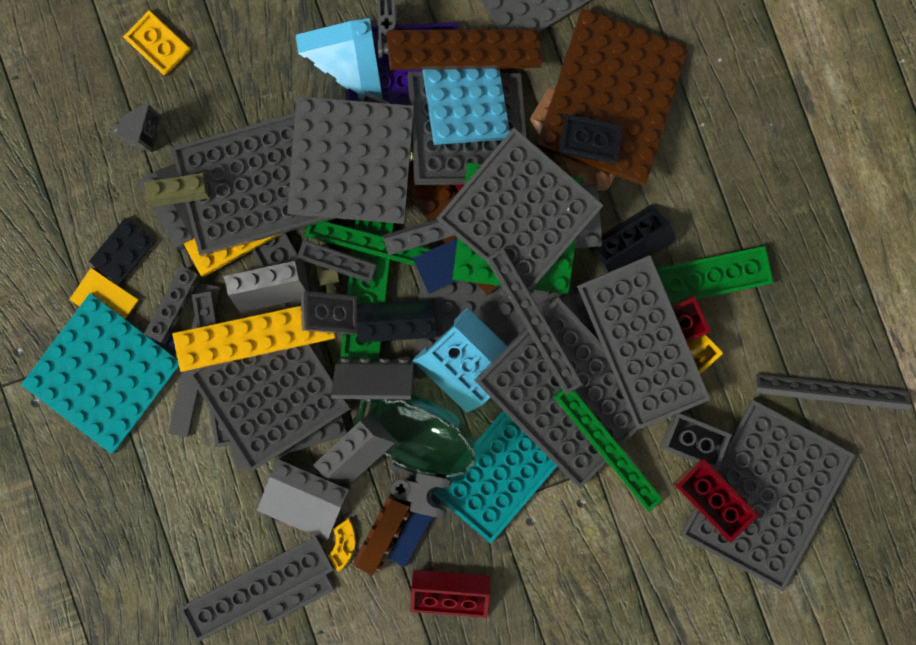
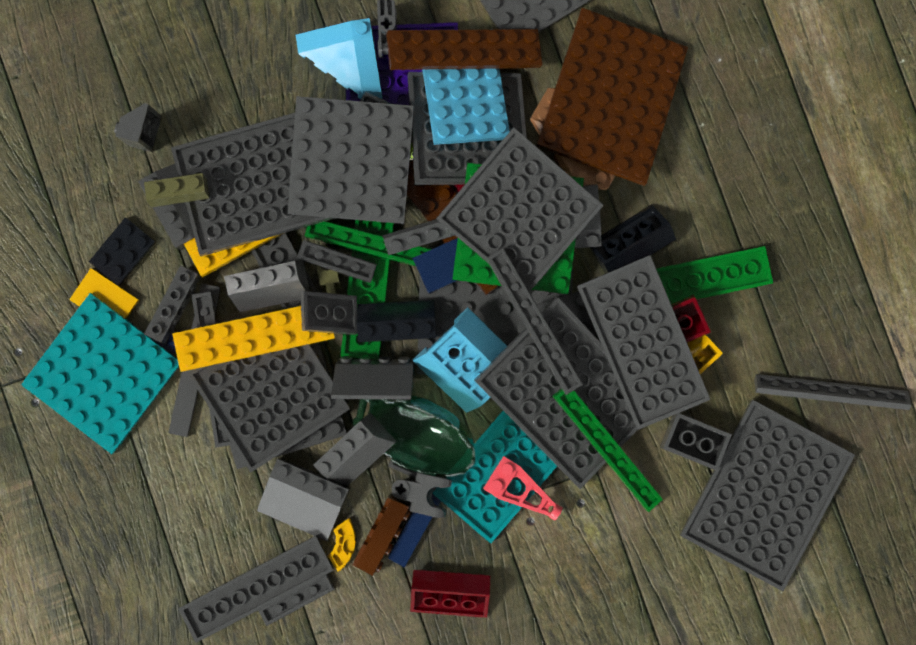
(157, 43): yellow tile -> none
(502, 476): none -> coral plate
(590, 139): black plate -> none
(715, 500): dark red slope -> none

